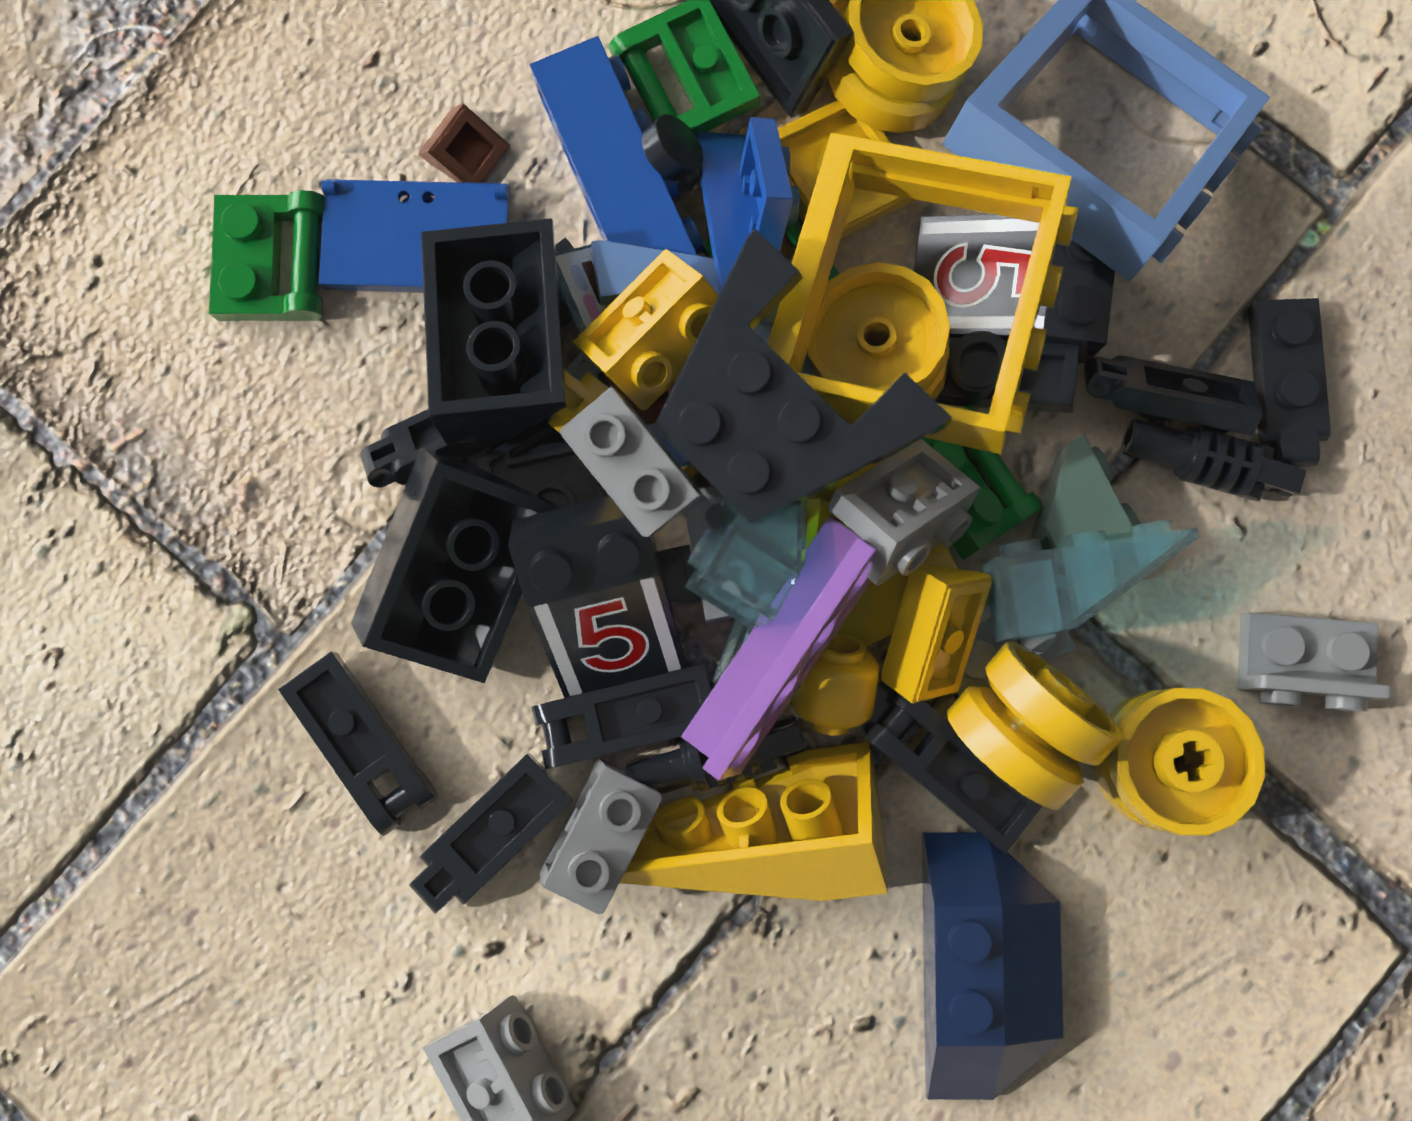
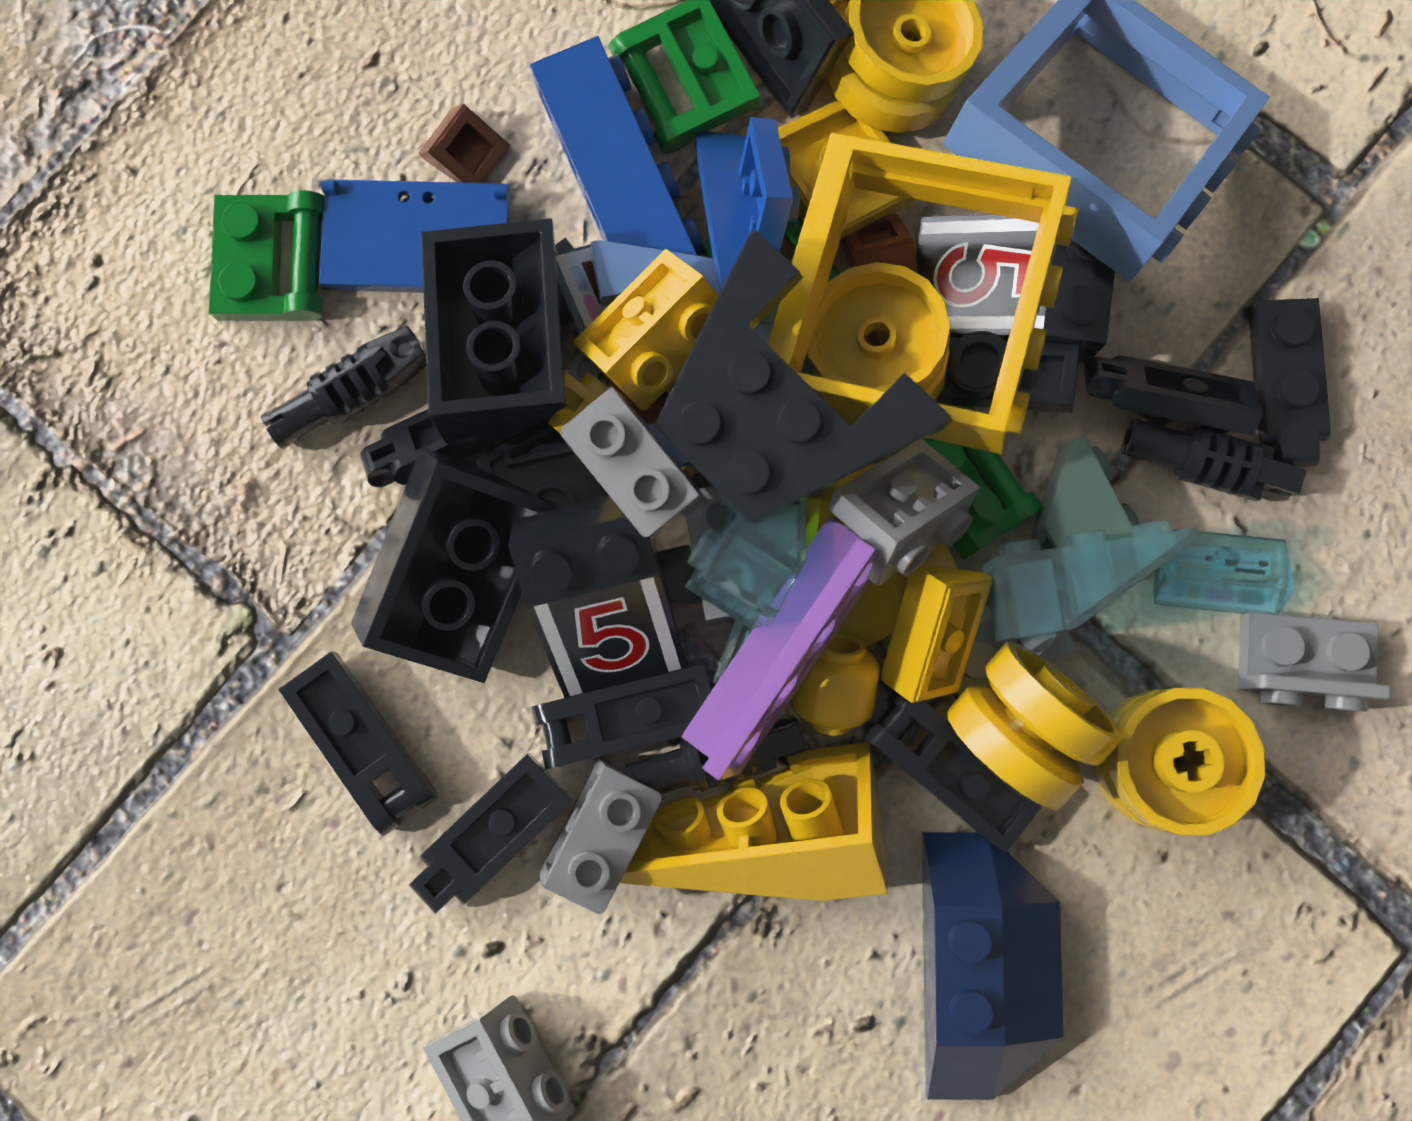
(348, 386): none -> black hinge
(672, 148): black tile -> none
(881, 242): none -> copper slope
(1227, 575): none -> clear light blue slope

